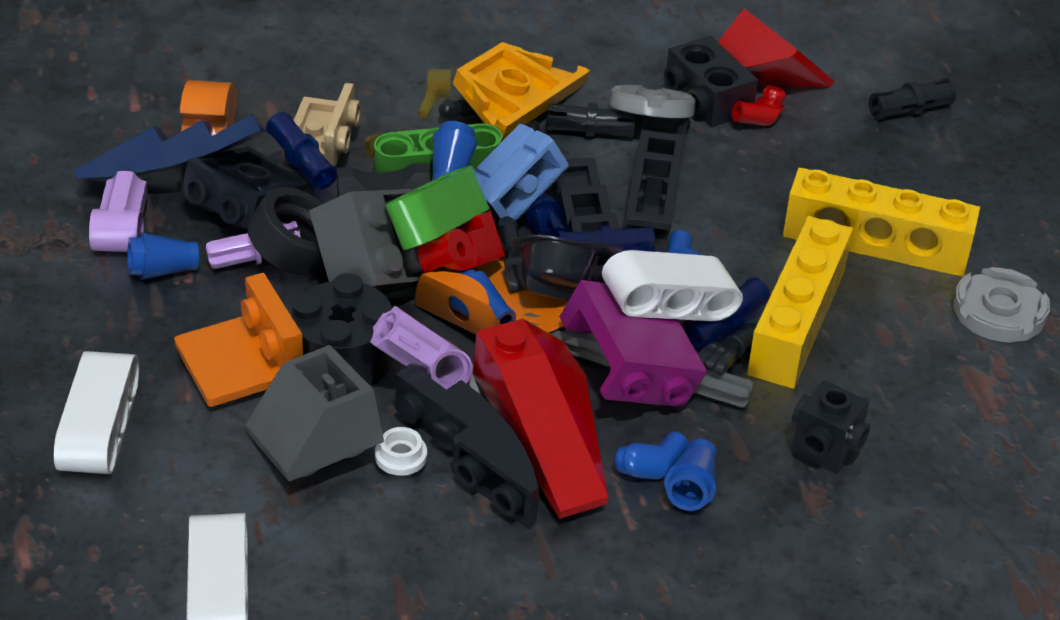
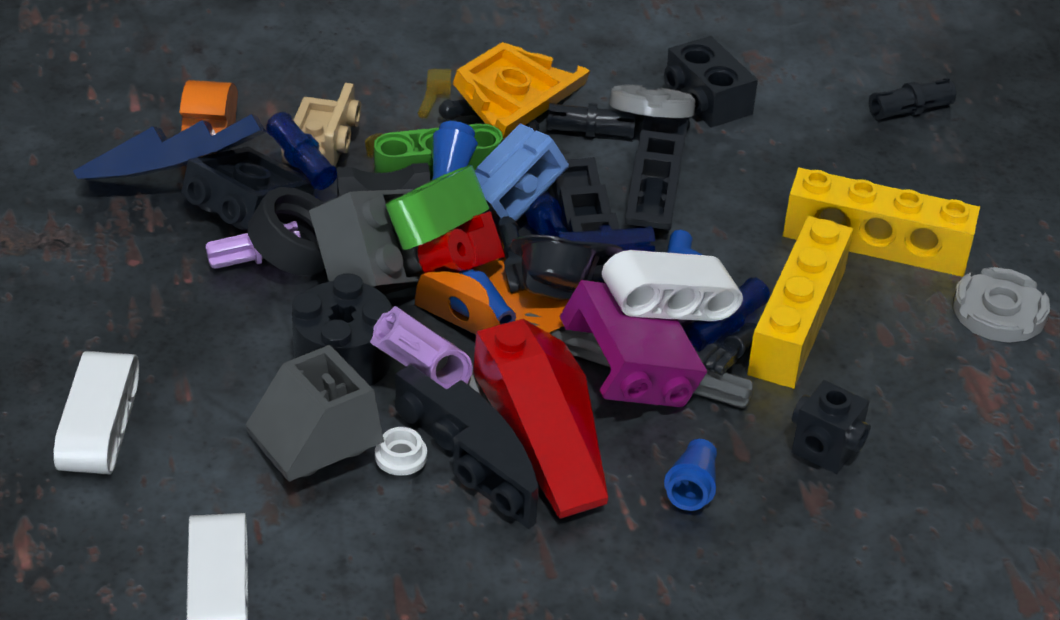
(119, 213): lavender piece -> none
(159, 255): blue cone -> none
(244, 352): orange bracket -> none
(649, 460): blue arm -> none
(763, 111): red arm -> none
(769, 55): red slope -> none

